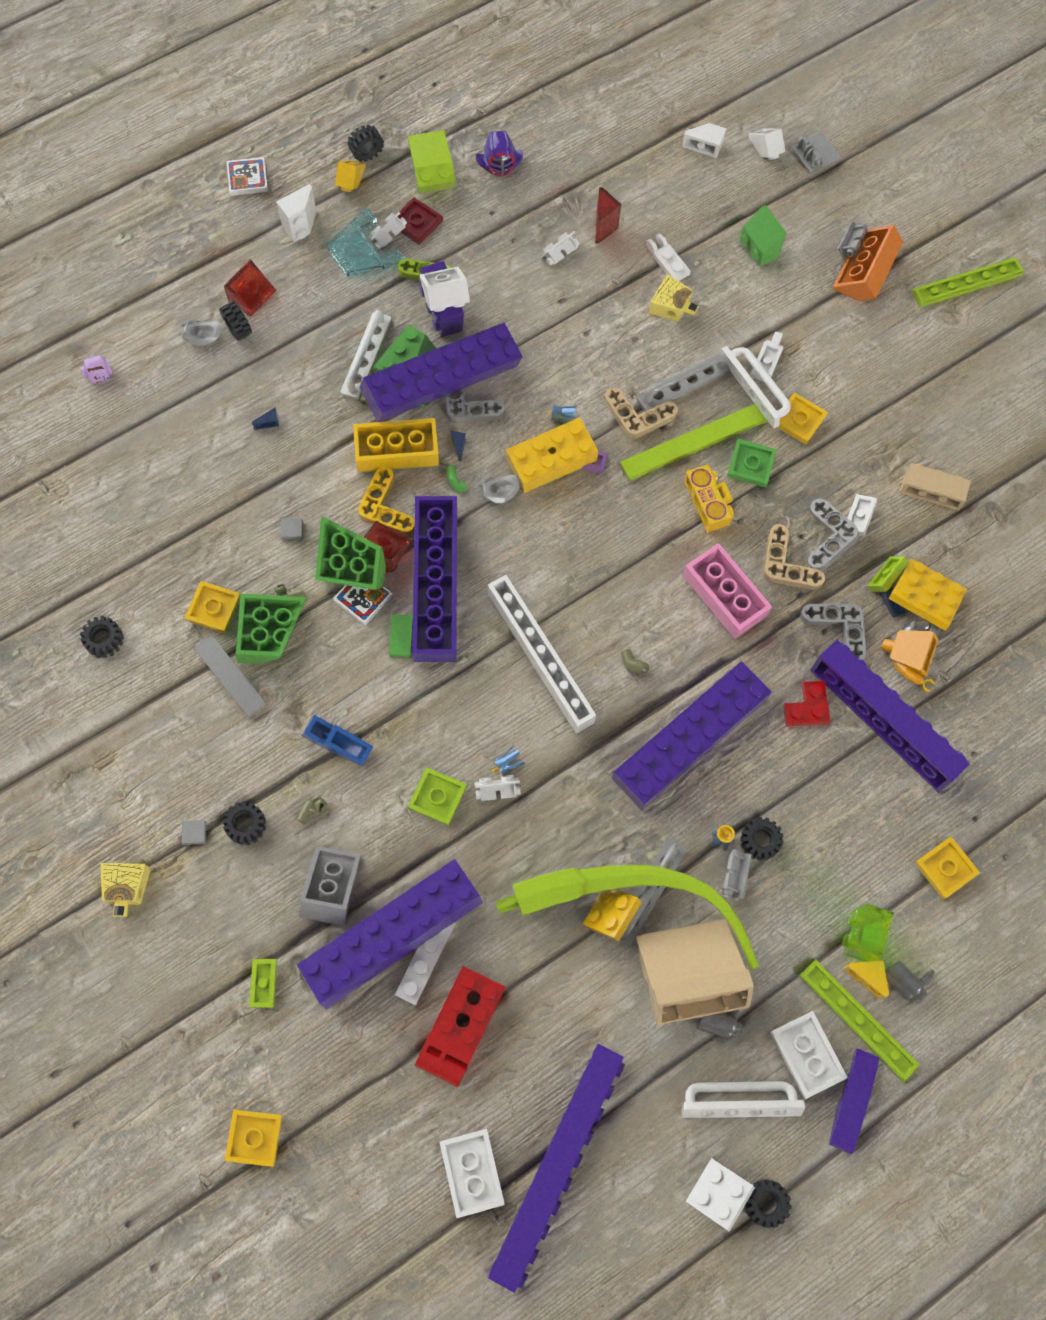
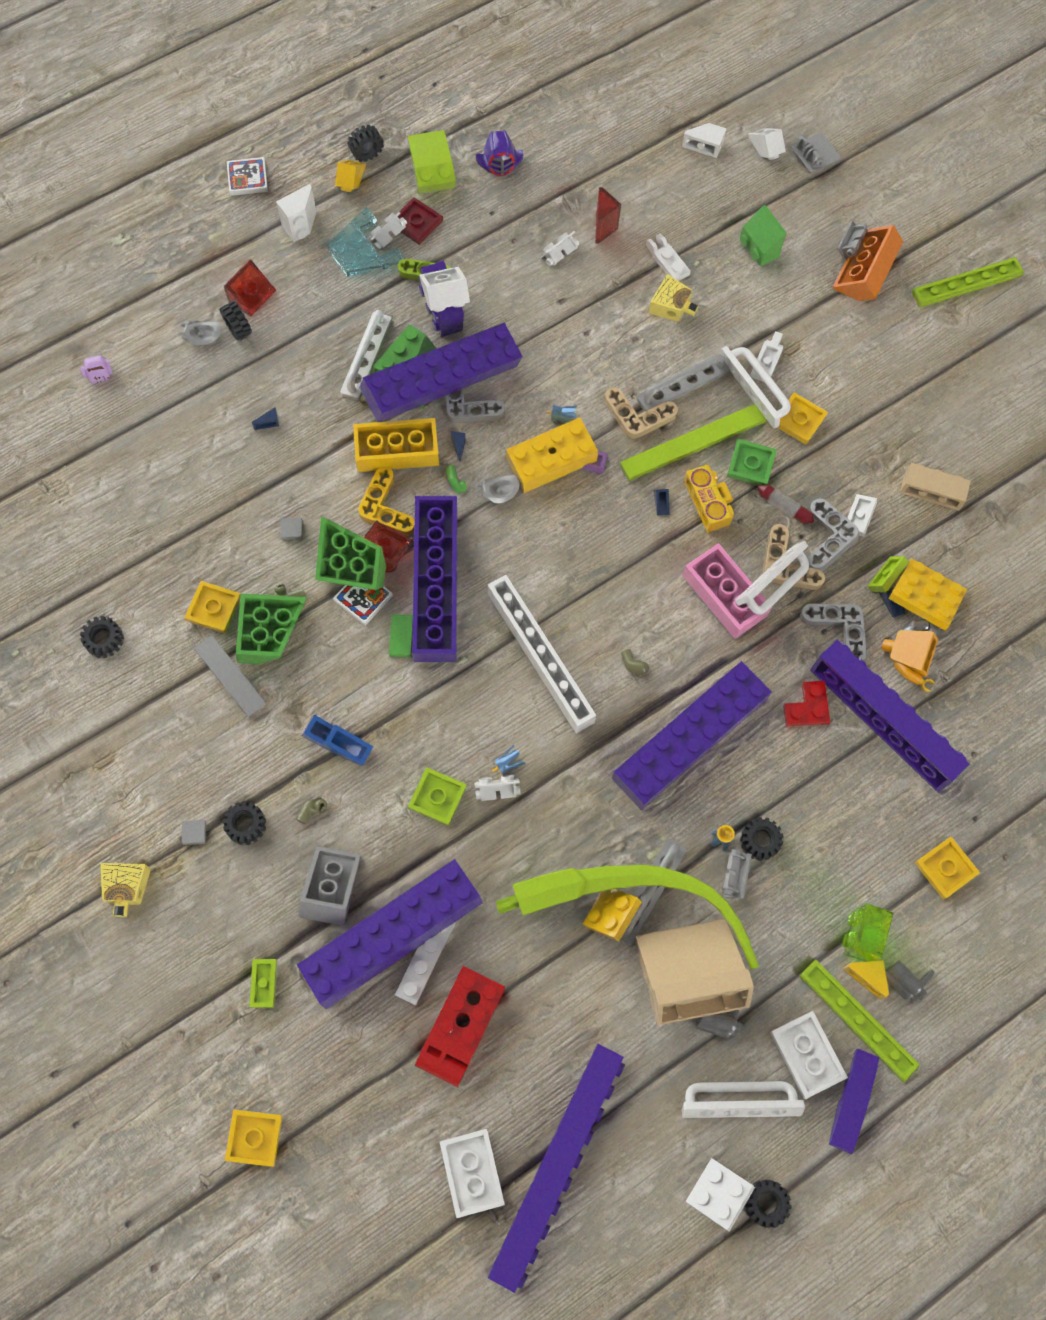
(662, 501): none -> dark blue piece
(771, 573): none -> white piece
(785, 504): none -> piece

